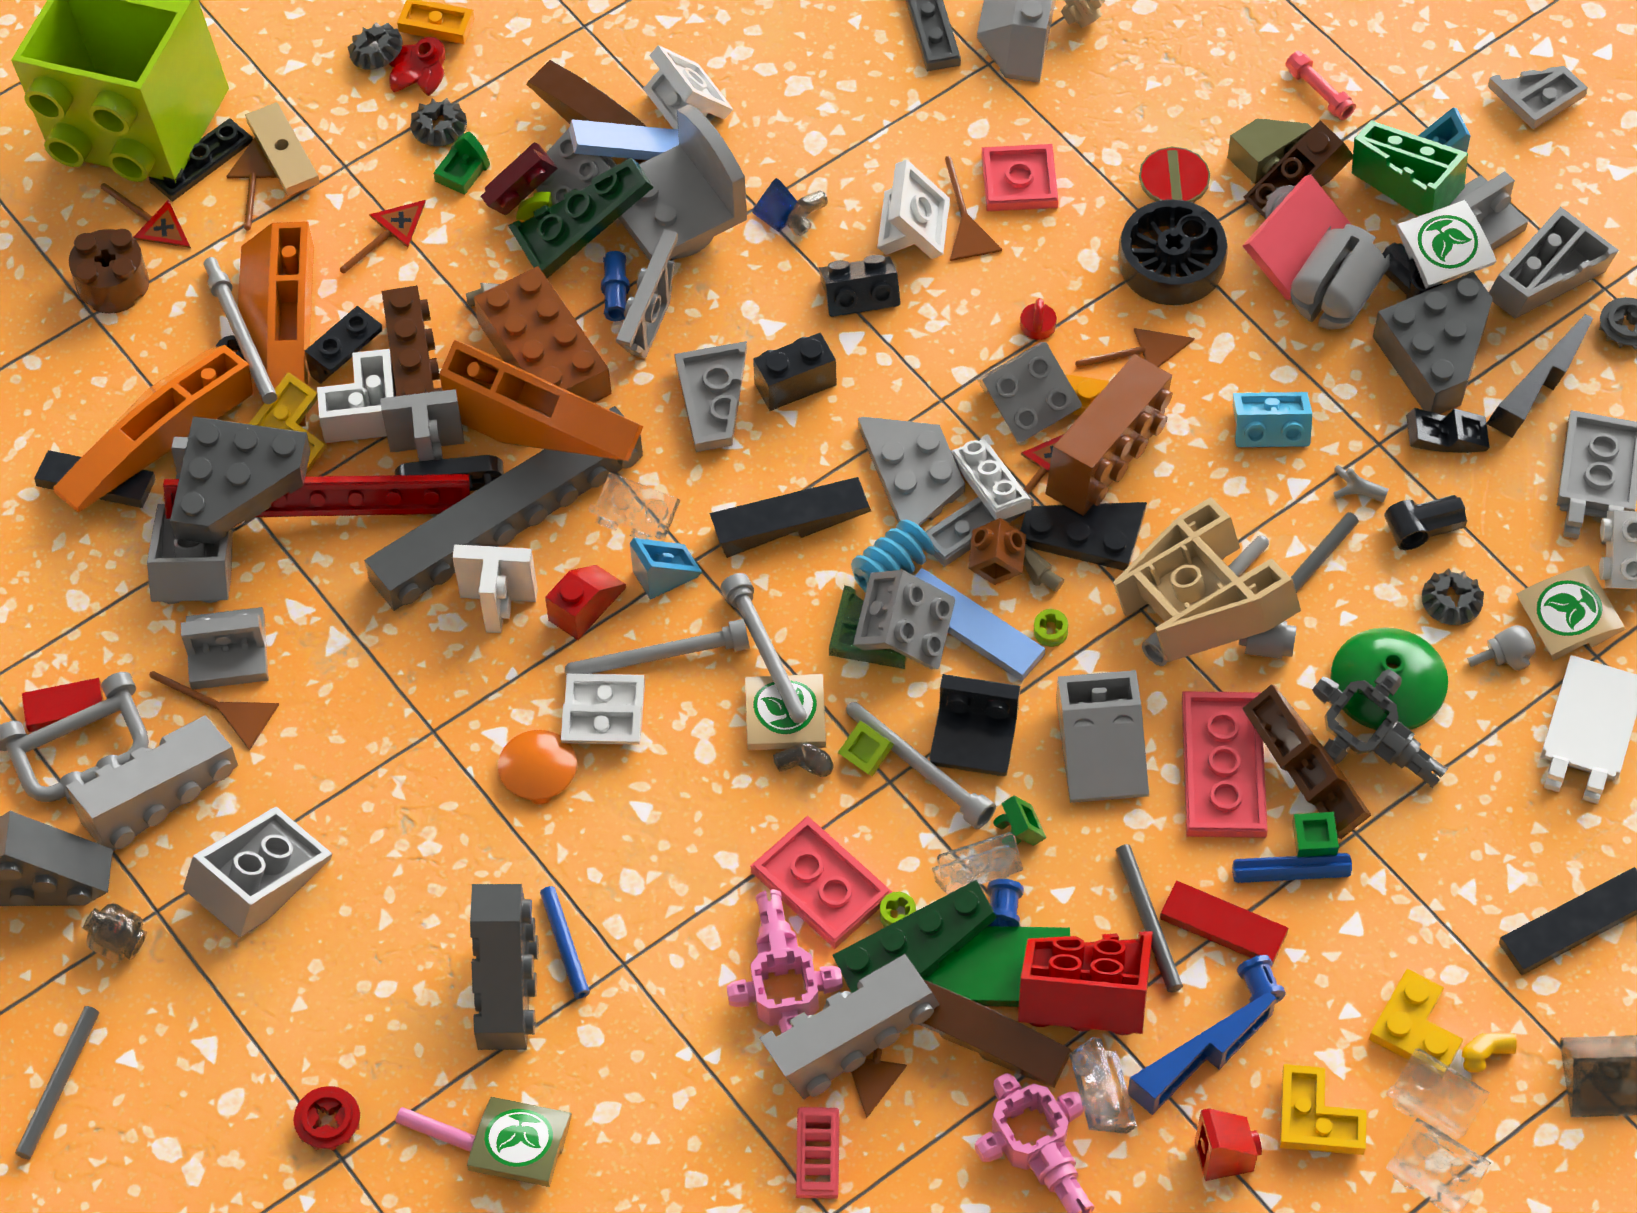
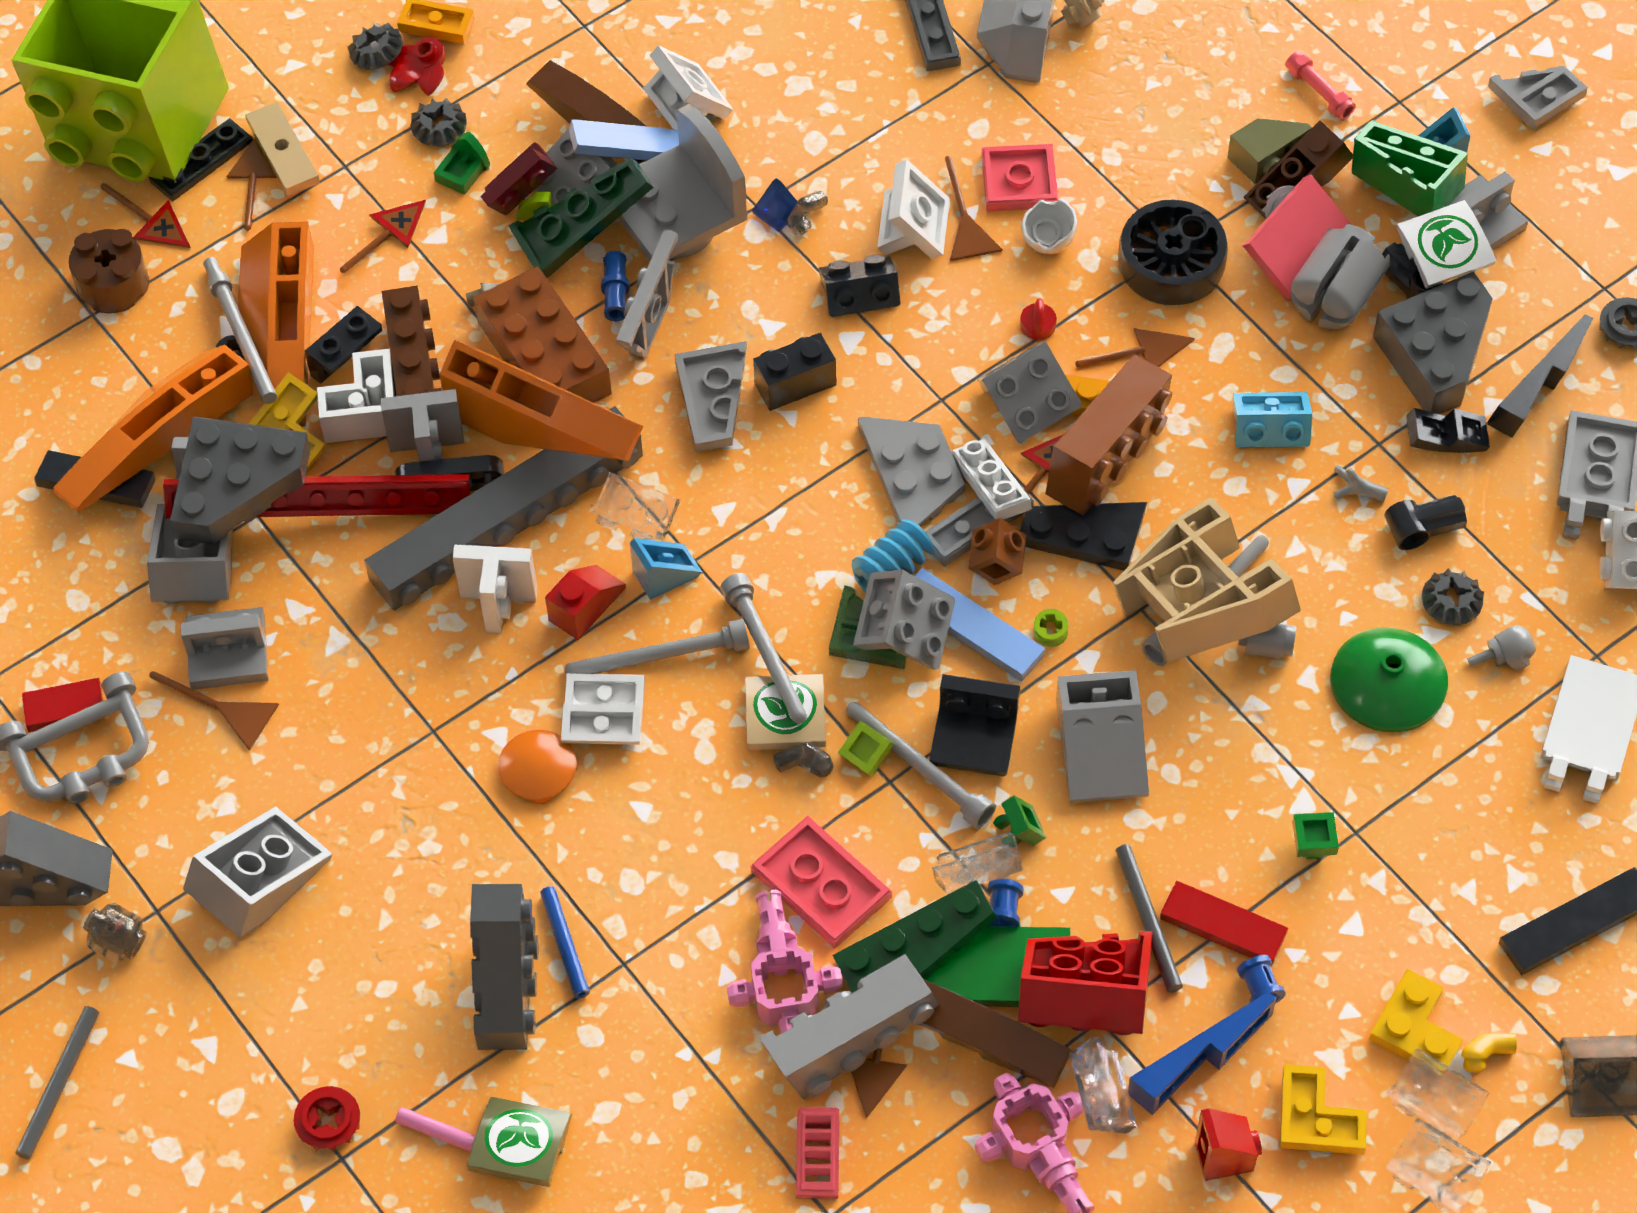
(152, 783): light grey wedge -> none
(800, 511): black slope -> none
(892, 902): lime bush -> none
(1040, 570): dark tan bar -> none
(1049, 226): none -> white hair
(1174, 175): red piece -> none
(1222, 766): coral tile -> none
(1291, 868): blue axle -> none
(1305, 760): reddish brown slope -> none
(1324, 550): dark grey bar -> none
(1390, 741): dark grey piece -> none
(1551, 263): light grey wedge -> none
(1570, 611): slope -> none

